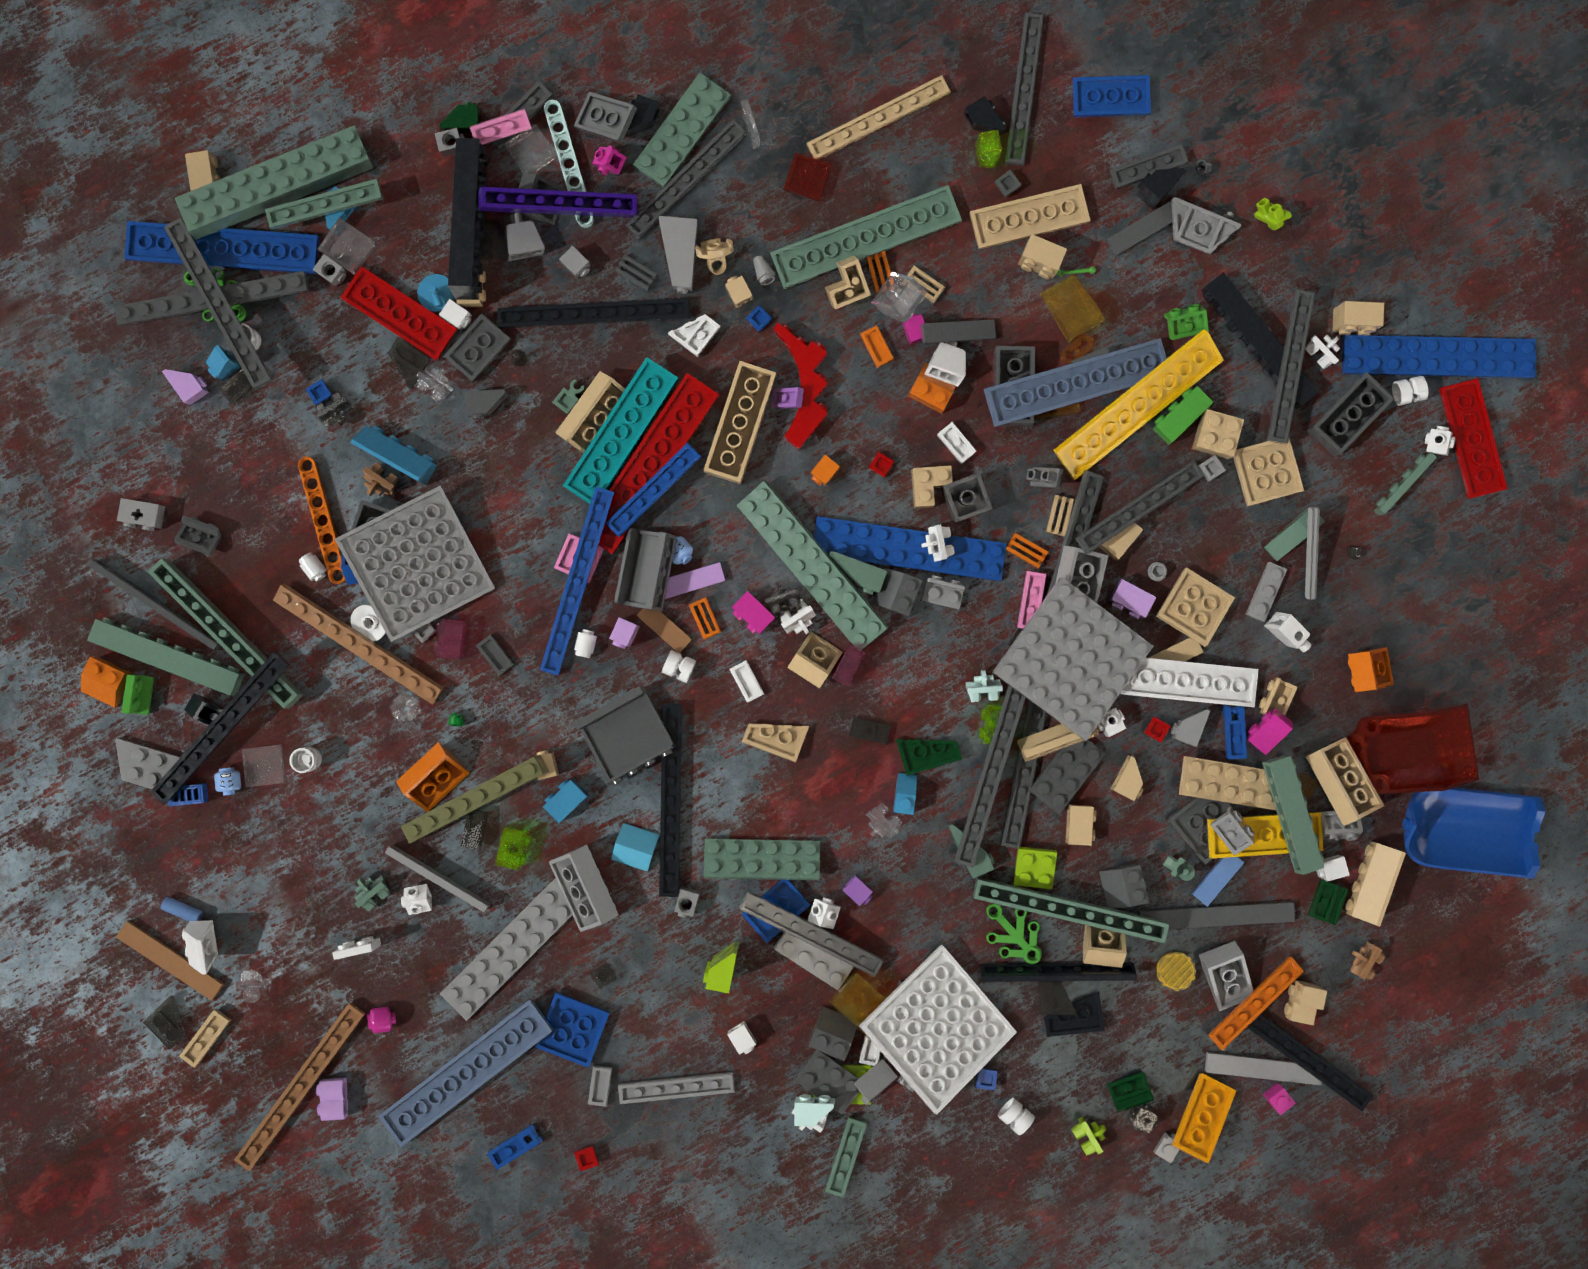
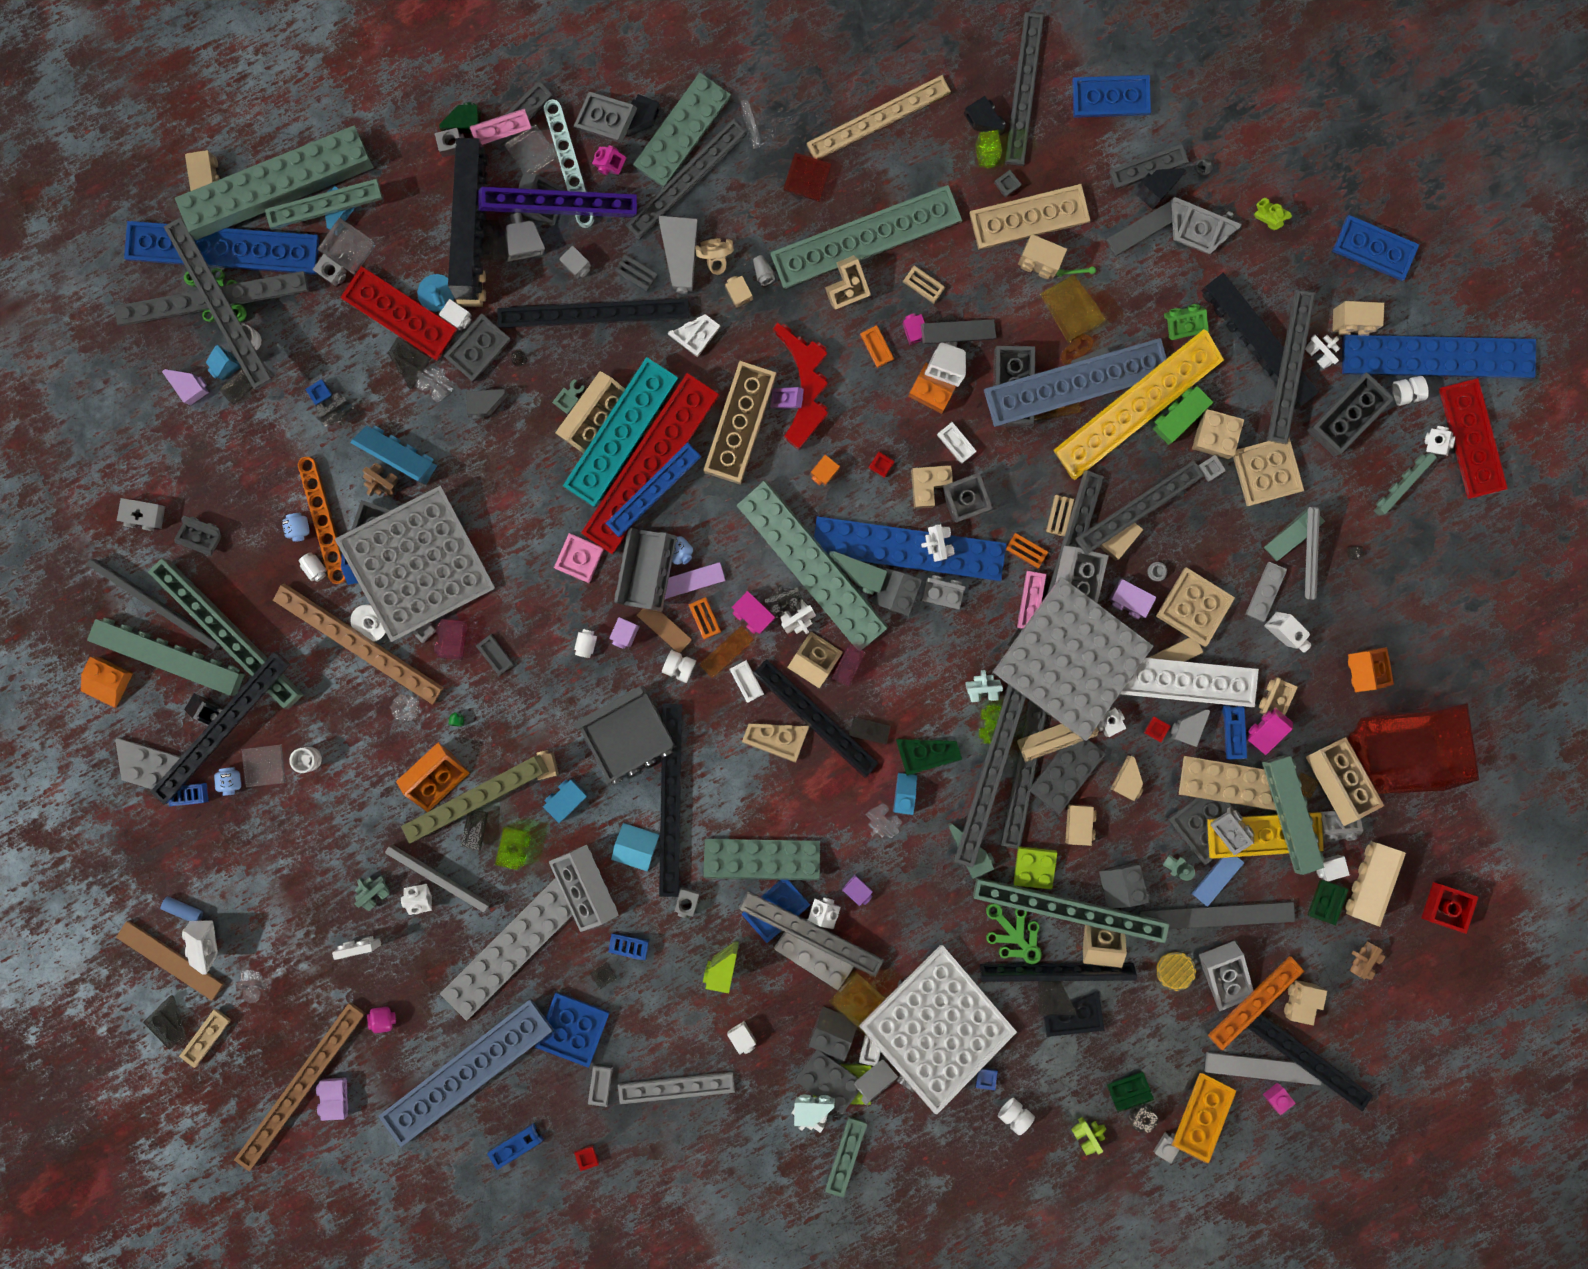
(137, 694): bright green bracket -> none
(295, 527): none -> light blue head
(577, 580): blue plate -> none
(641, 956): none -> blue slope
(726, 652): none -> clear orange tile
(759, 318): blue tile -> none
(815, 718): none -> black tile
(876, 256): orange tile -> none
(899, 297): clear brick -> none
(1045, 477): flat silver hips -> none
(1375, 248): none -> blue plate
(1449, 907): none -> red brick
(1474, 831): blue panel -> none

